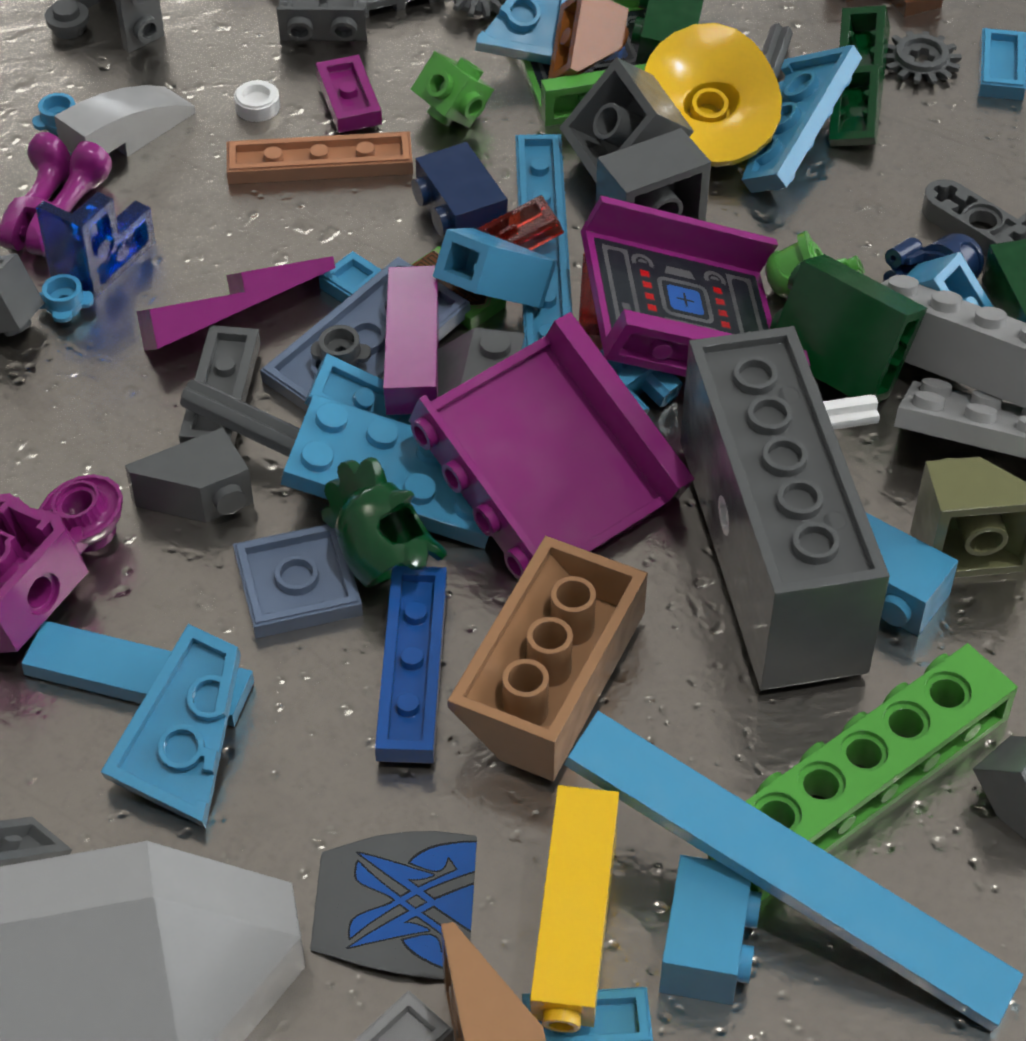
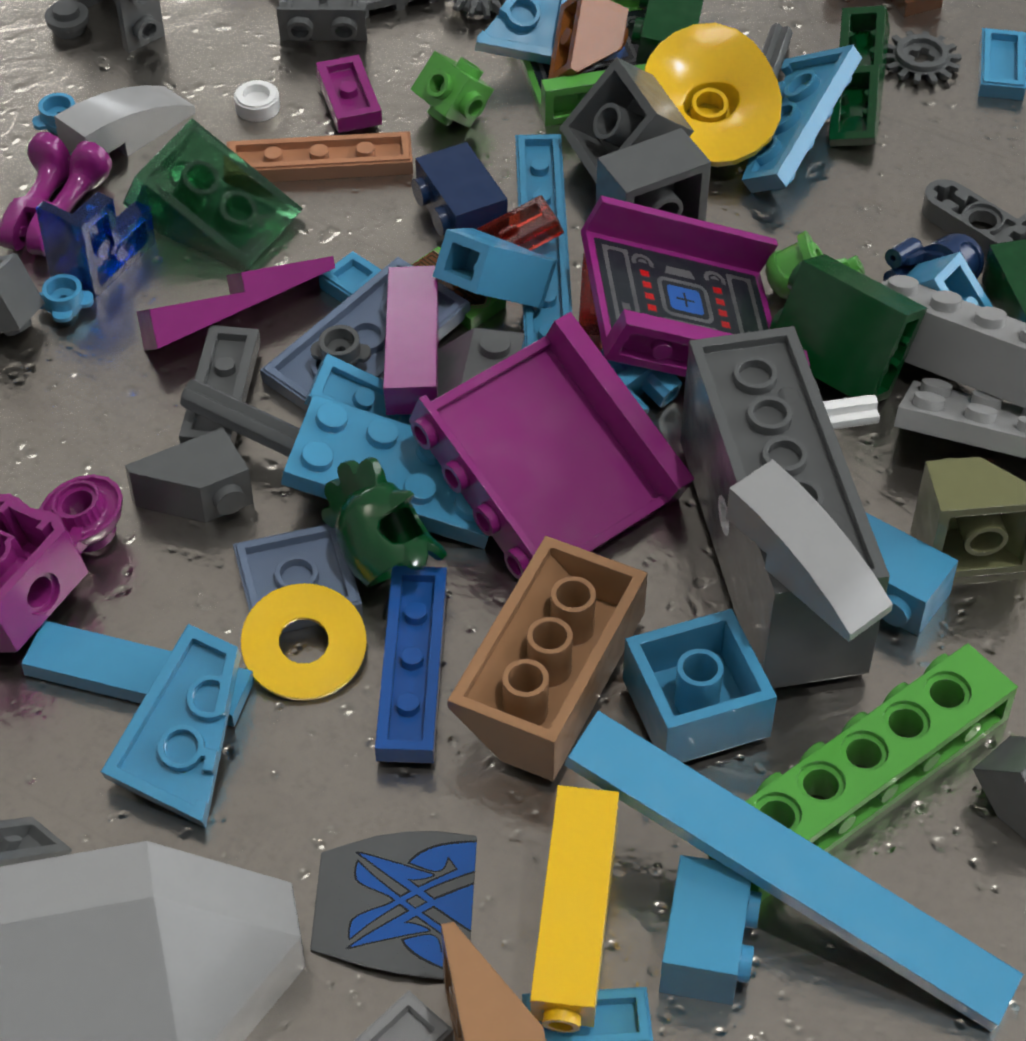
(211, 199): none -> clear green slope
(303, 680): none -> yellow gear
(699, 686): none -> dark azure brick
(807, 550): none -> light grey slope

